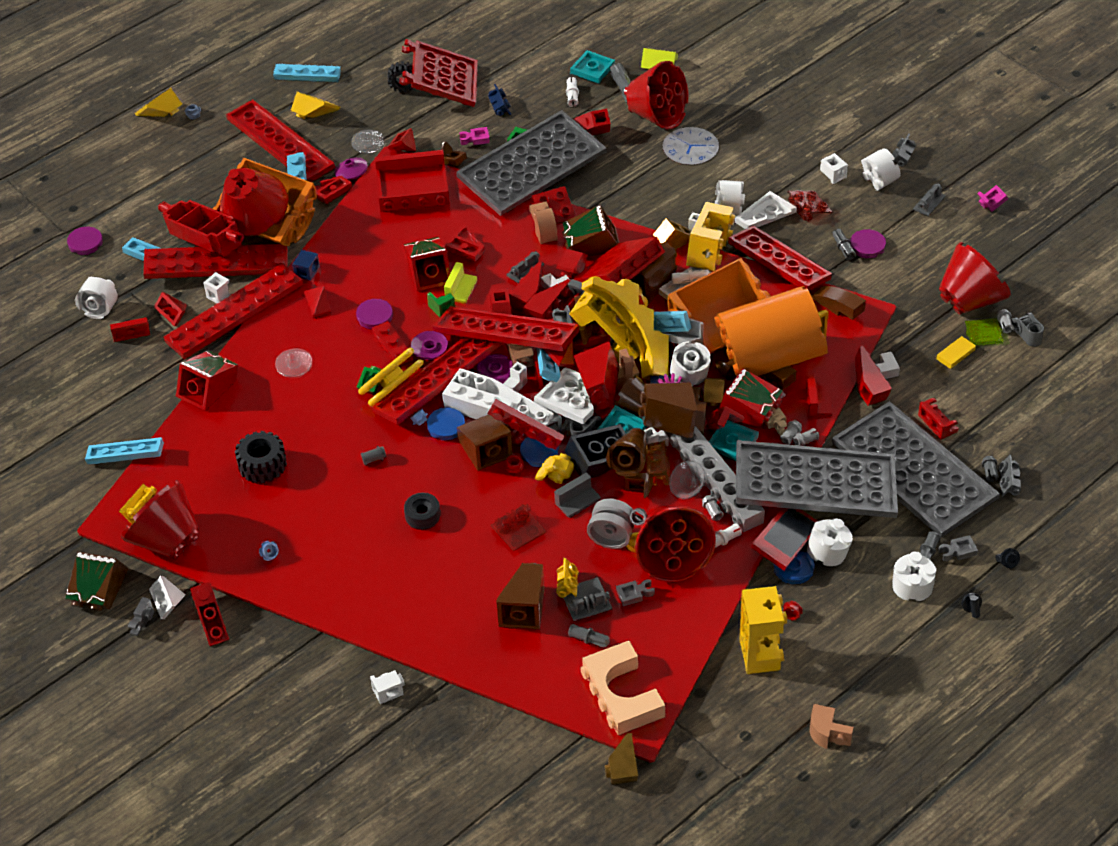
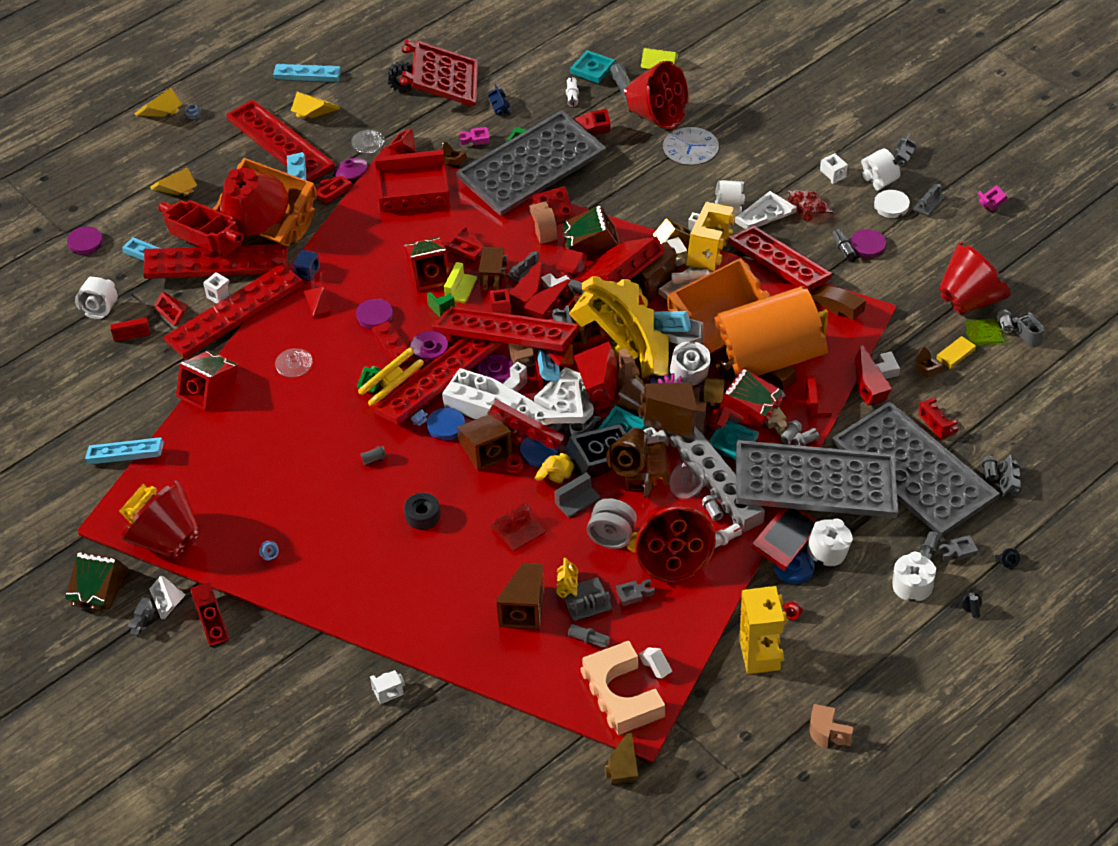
(176, 183): none -> yellow slope
(265, 467): black tyre -> none
(492, 267): none -> reddish brown hinge
(566, 403): none -> white wing
(635, 518): dark grey hinge -> none
(656, 660): none -> white piece
(680, 250): none -> white brick
(891, 203): none -> white tile
(926, 364): none -> reddish brown plate

